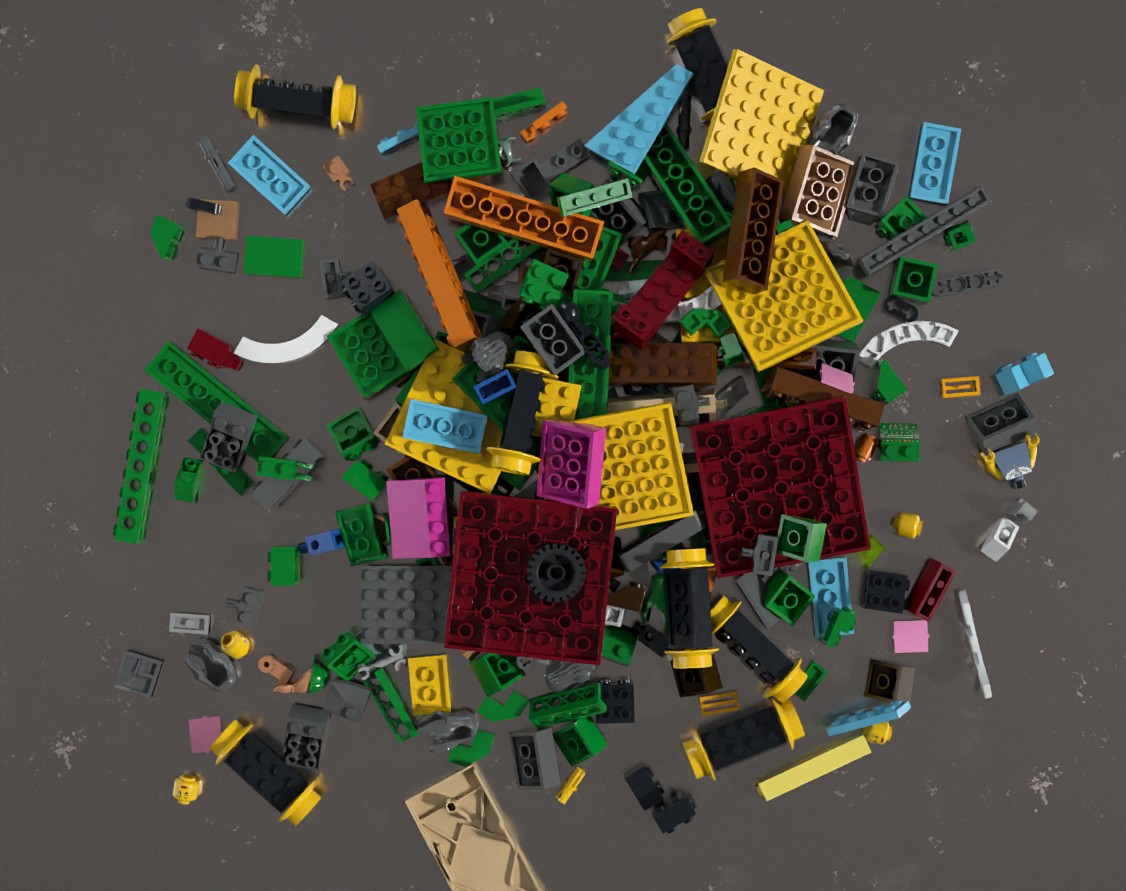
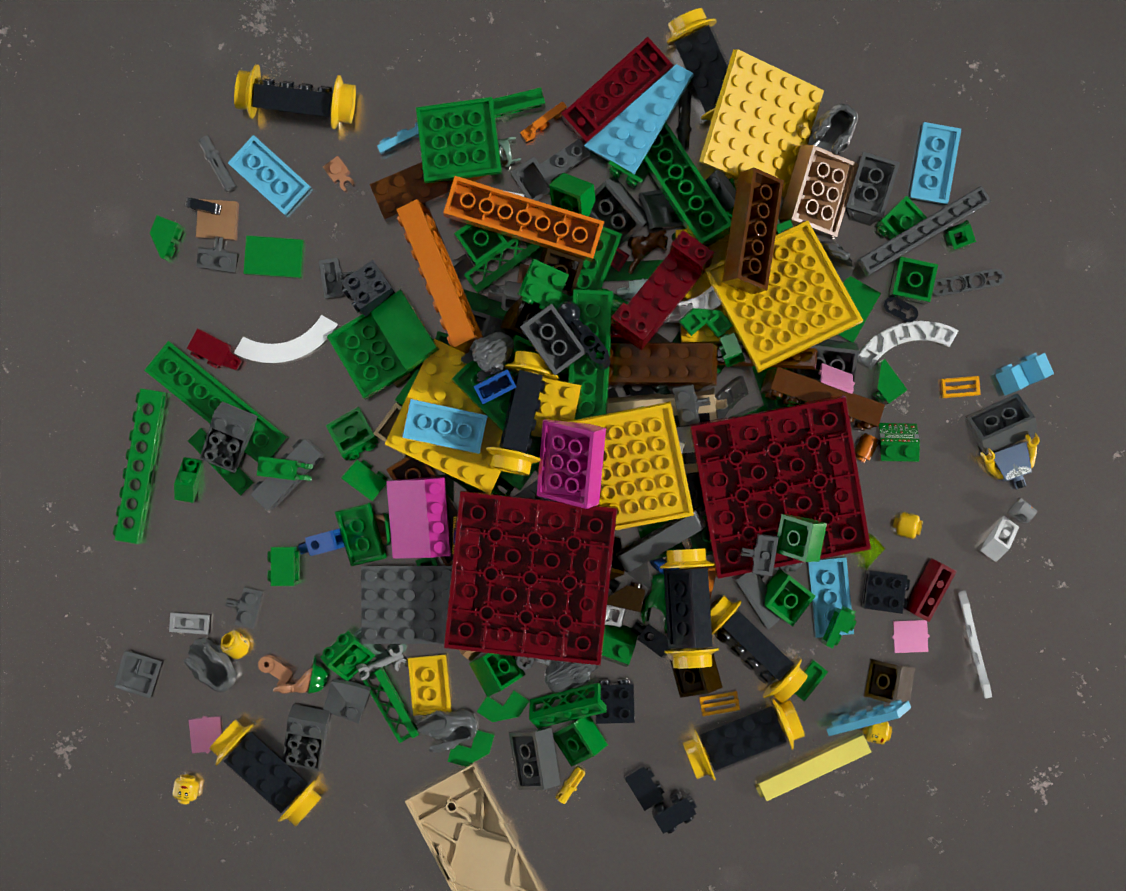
(540, 574): black wheel -> none
(594, 197): plate -> none
(616, 90): none -> dark red plate

